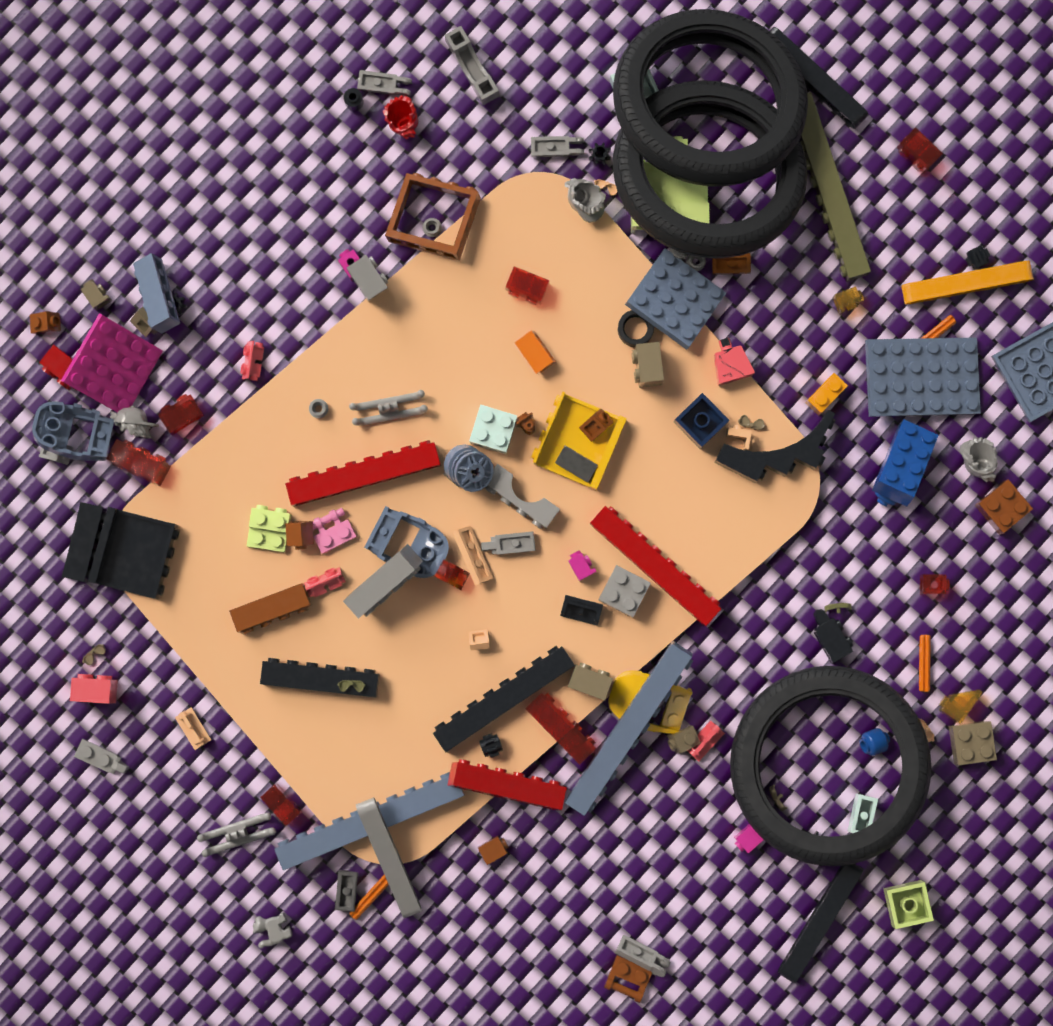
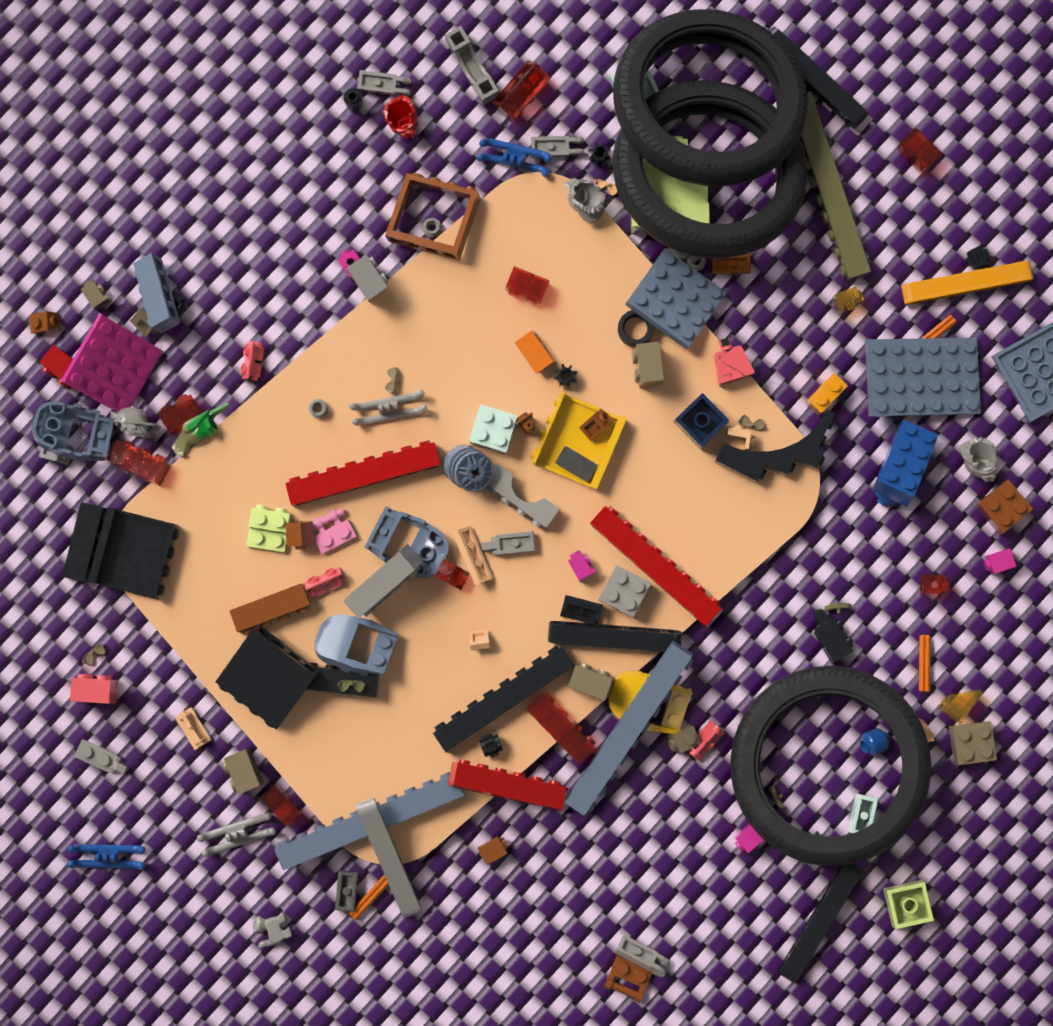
(107, 856): none -> blue piece
(197, 429): none -> animal
(243, 771): none -> dark tan brick
(267, 676): none -> black panel
(336, 639): none -> sand blue slope
(392, 385): none -> dark tan piece
(515, 156): none -> blue piece
(521, 90): none -> clear red brick
(567, 381): none -> black gear
(612, 636): none -> black beam
(999, 561): none -> dark pink brick

